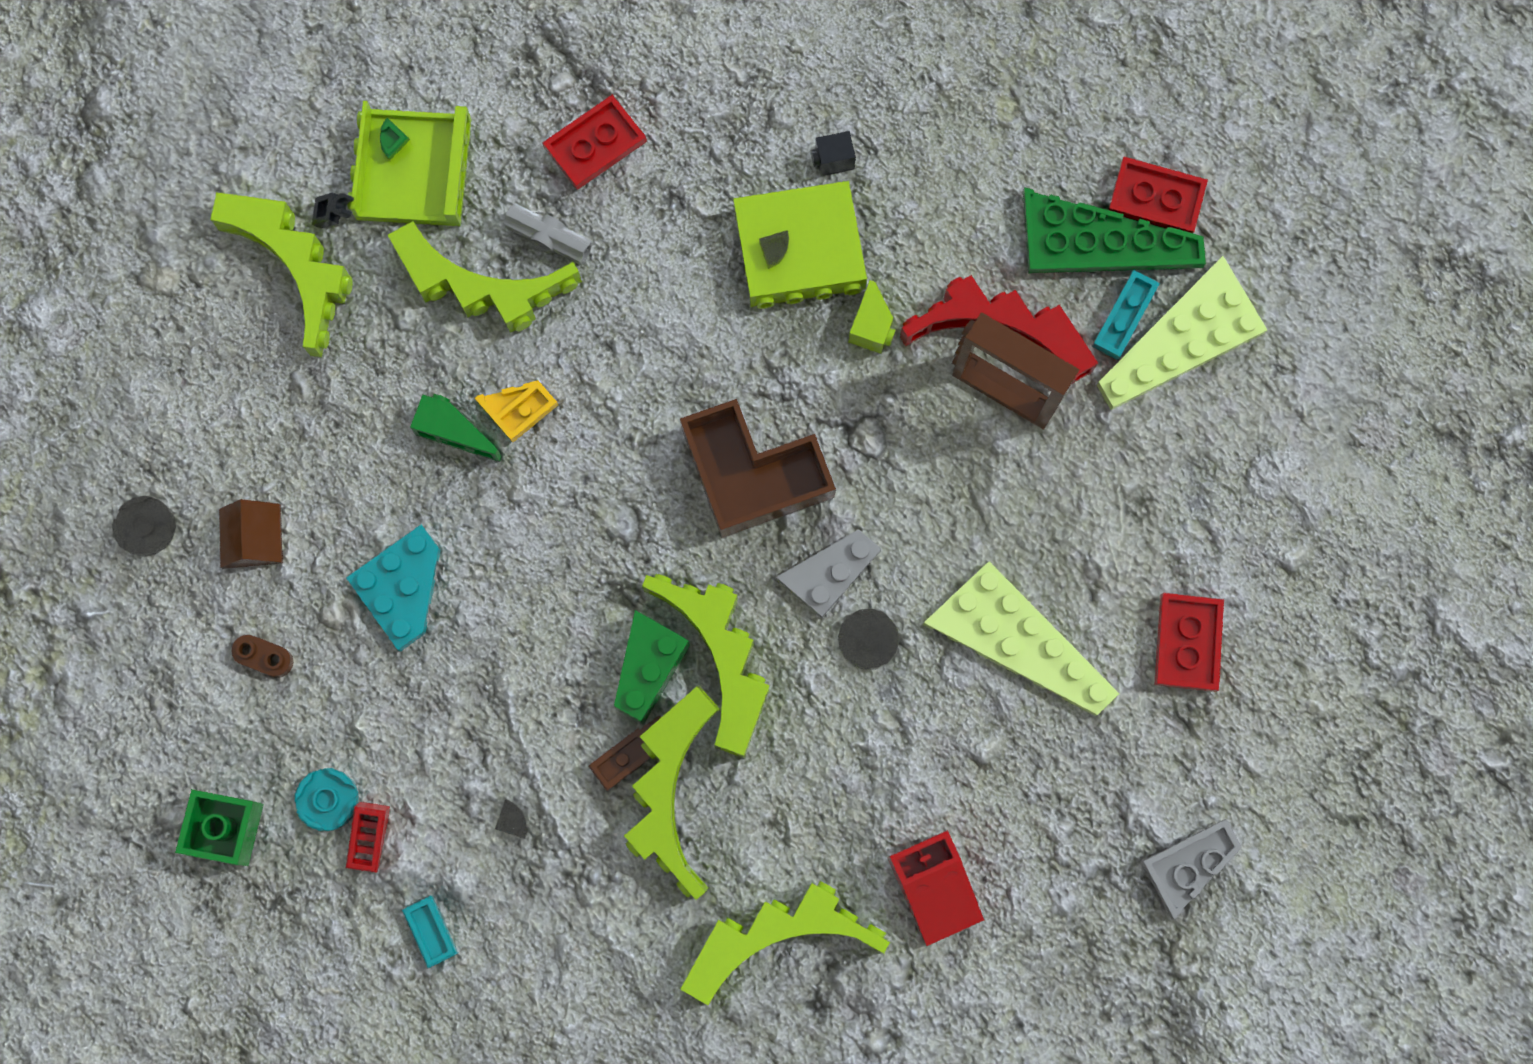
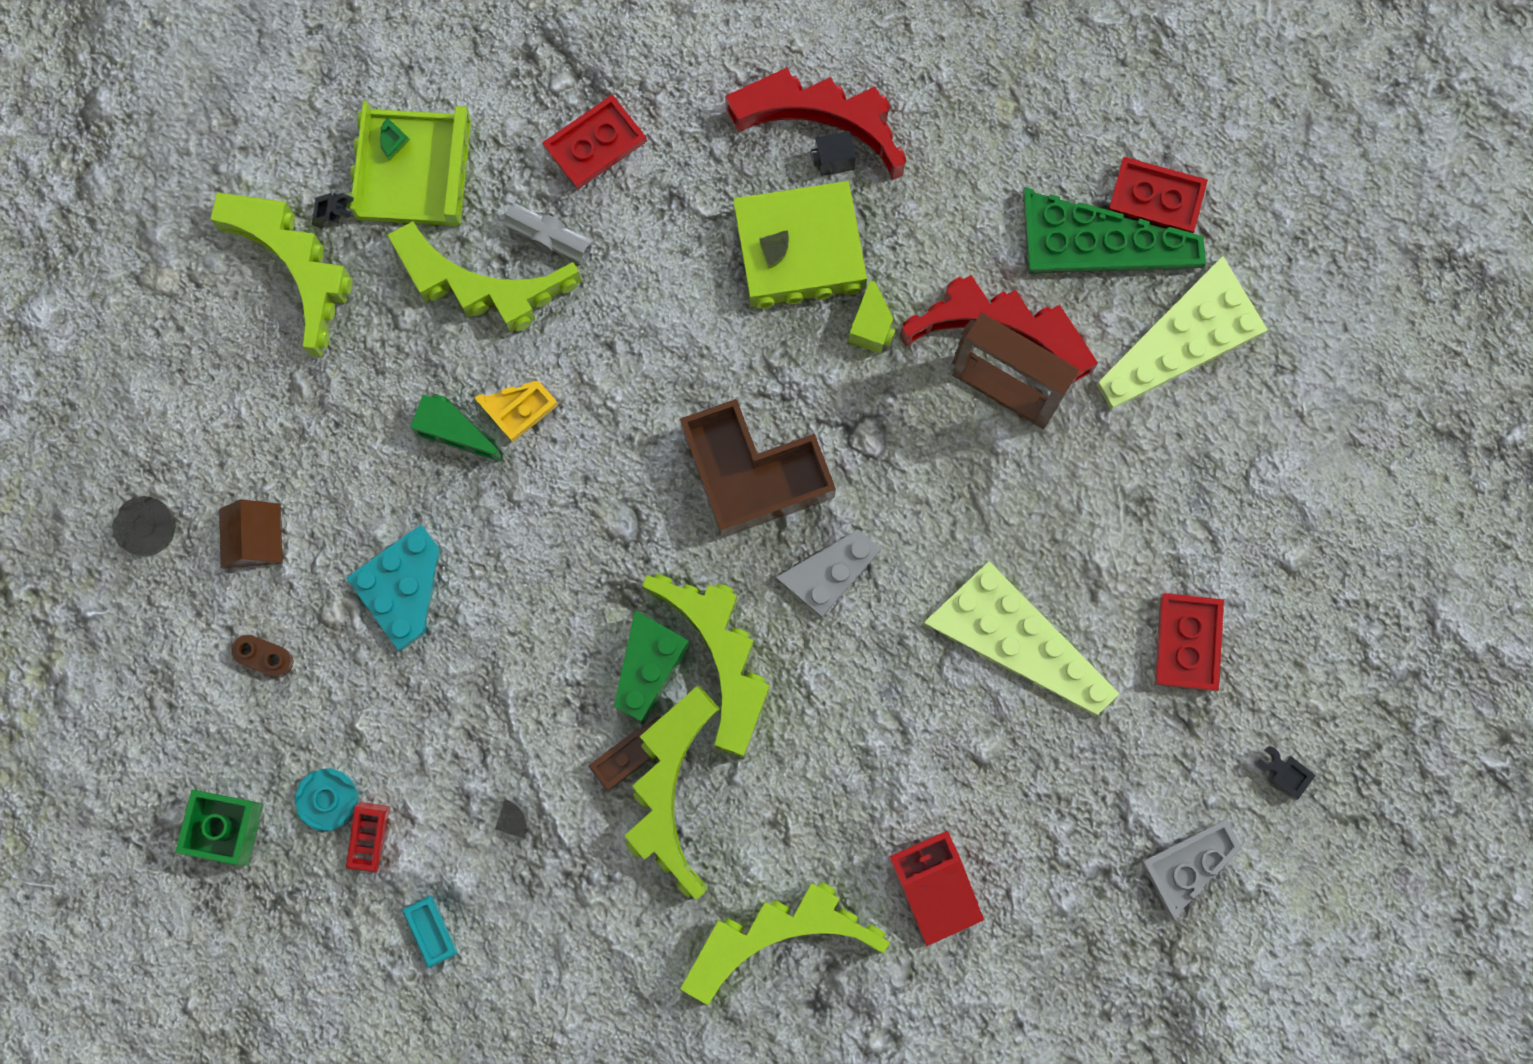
(782, 98): none -> red arch
(868, 639): clear smoke tile -> none
(1125, 315): teal plate -> none
(1288, 775): none -> black plate

